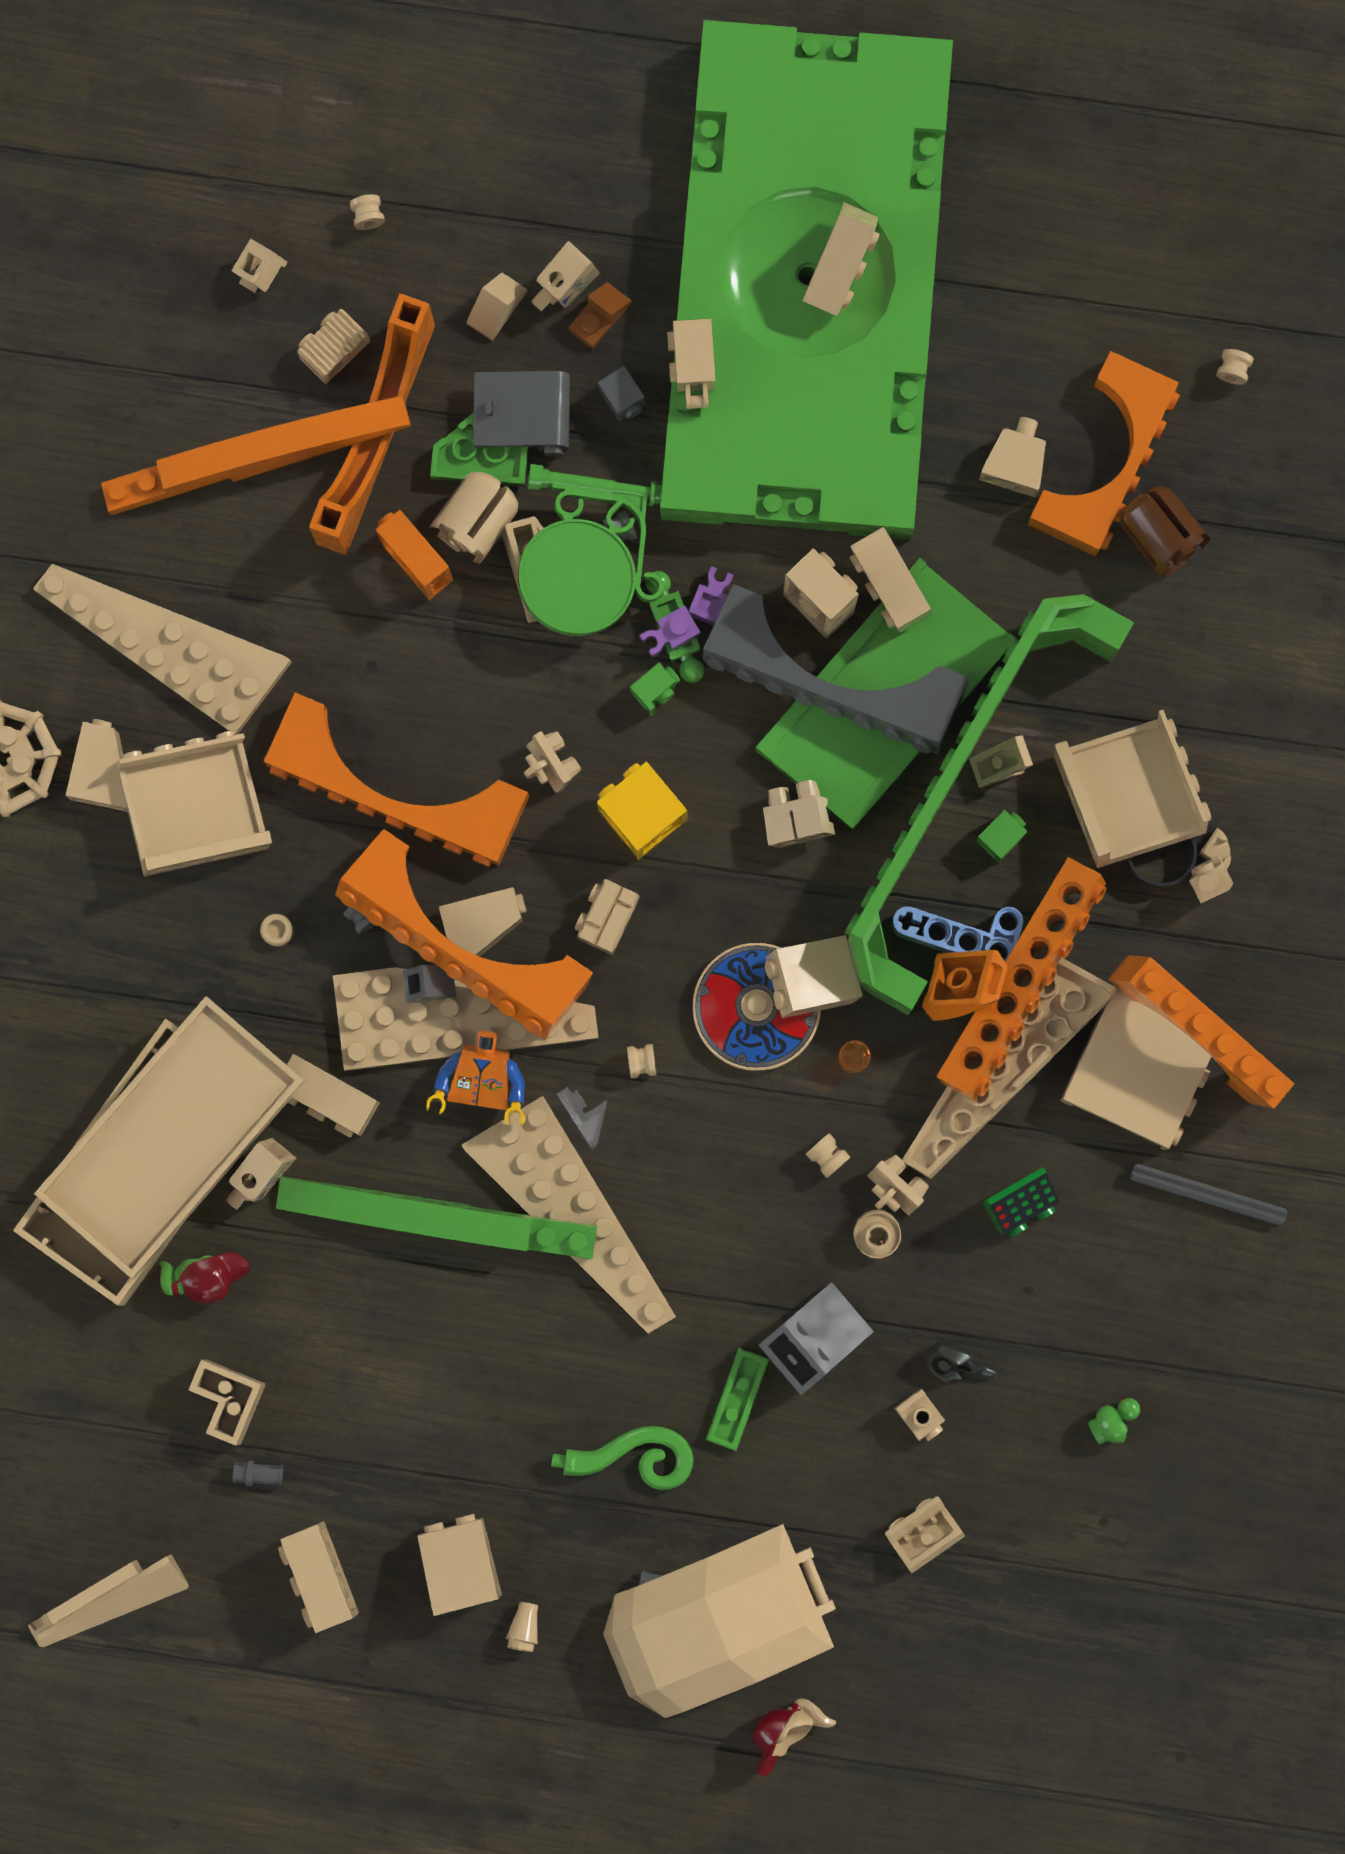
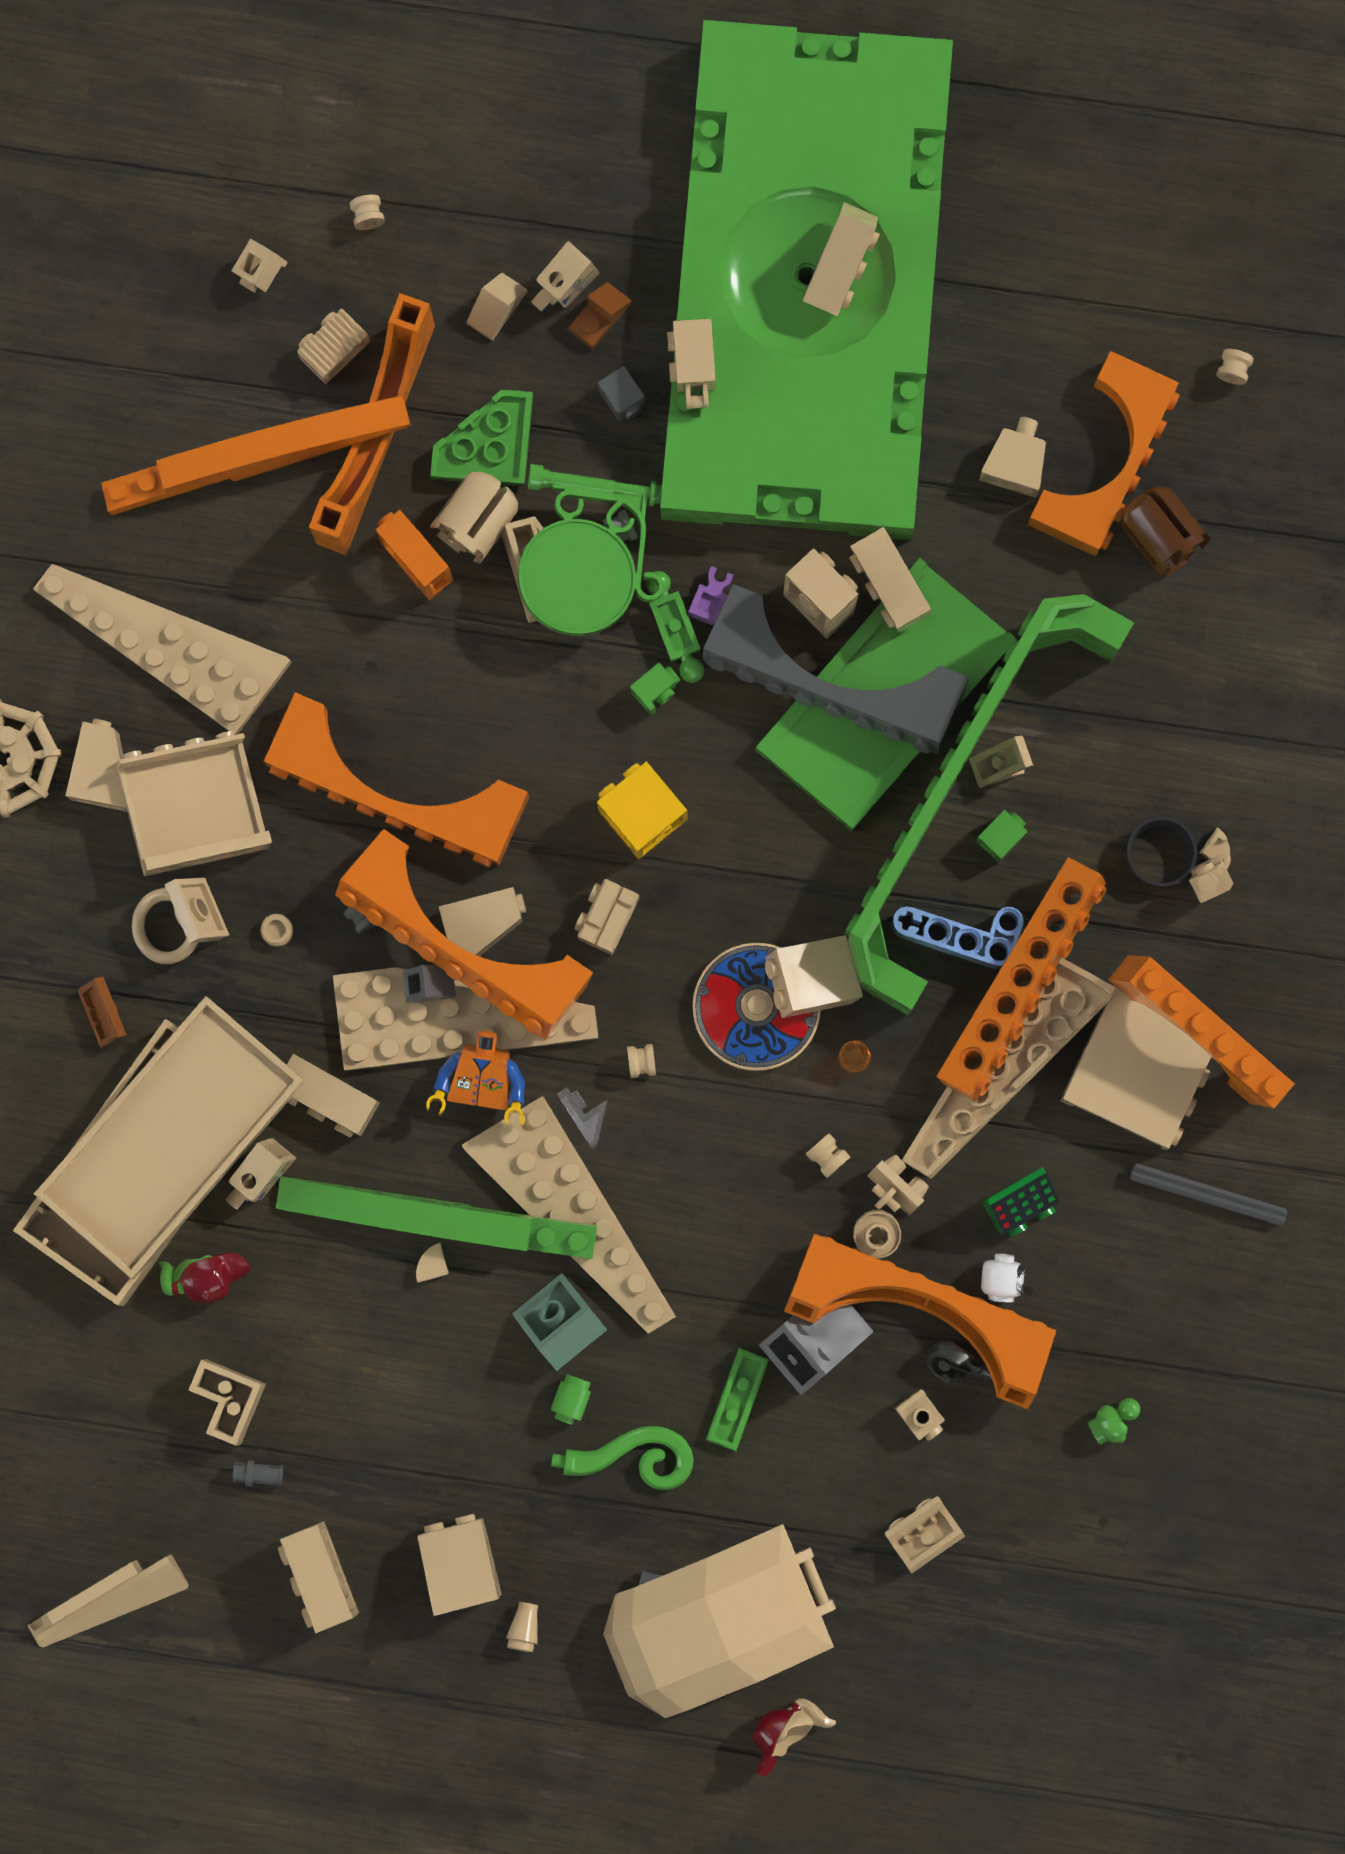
(101, 1012): none -> dark orange plate
(194, 911): none -> tan tile
(431, 1264): none -> tan tile
(527, 410): dark grey door -> none
(546, 764): tan hips -> none
(559, 1322): none -> sand green slope
(571, 1399): none -> bright green brick
(674, 629): medium lavender plate -> none
(796, 820): tan hips -> none
(964, 983): orange slope -> none
(1002, 1278): none -> white head
(1007, 1343): none -> orange arch
(1132, 791): tan panel -> none

